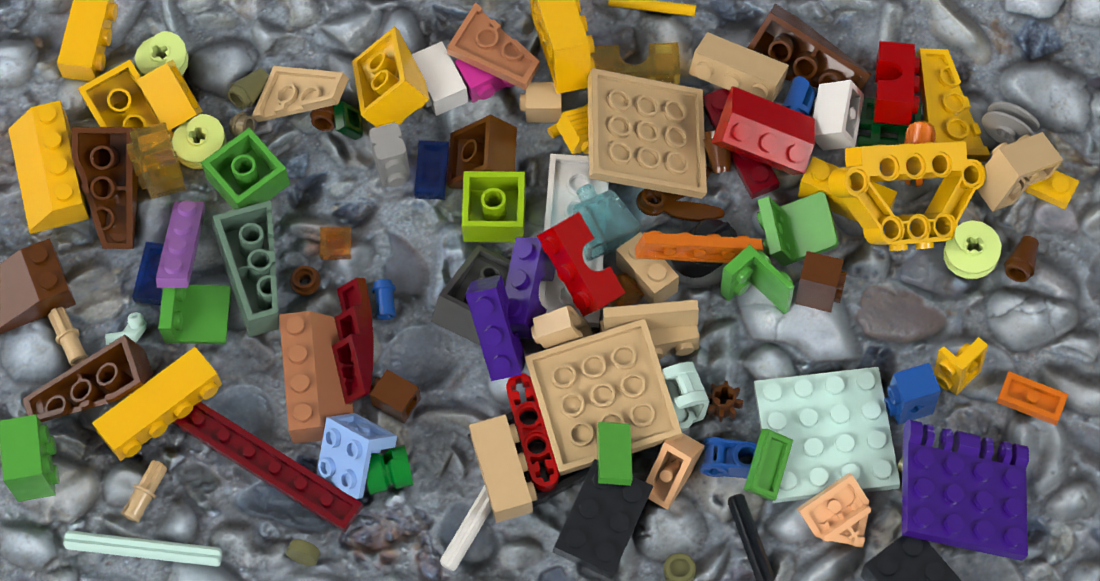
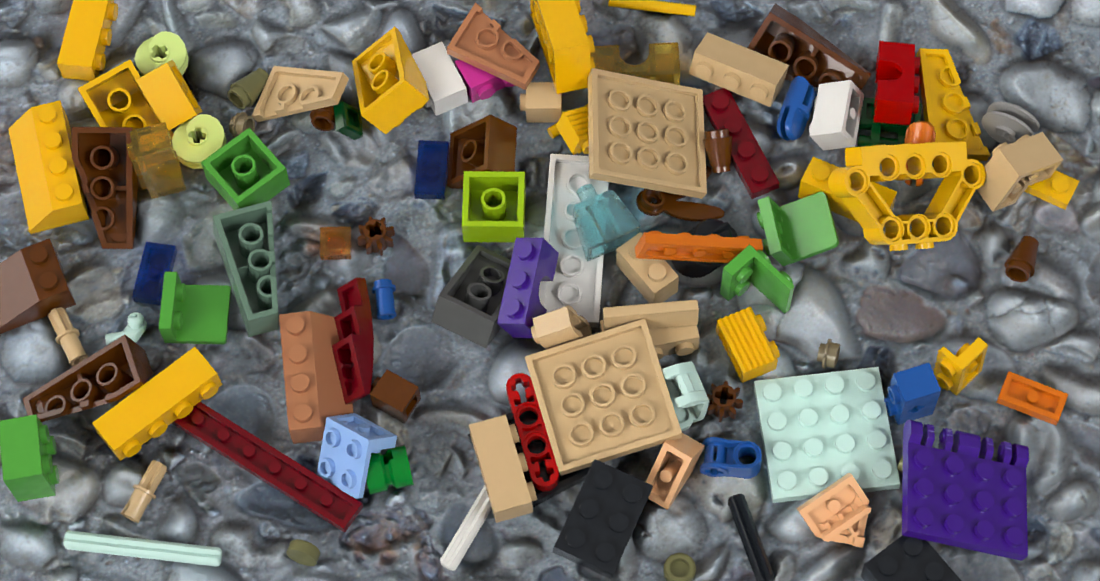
(180, 245): medium lavender plate -> none
(301, 273): reddish brown plate -> none
(376, 236): none -> reddish brown gear
(390, 155): light grey brick -> none
(489, 312): dark purple arch -> none
(565, 247): red arch -> none
(614, 453): bright green tile -> none
(632, 291): clear orange plate -> none
(747, 344): none -> yellow brick
(766, 132): red slope -> none
(768, 464): bright green tile -> none
(820, 282): reddish brown brick -> none
(828, 354): none -> dark tan plate
(972, 250): yellowish green piece -> none

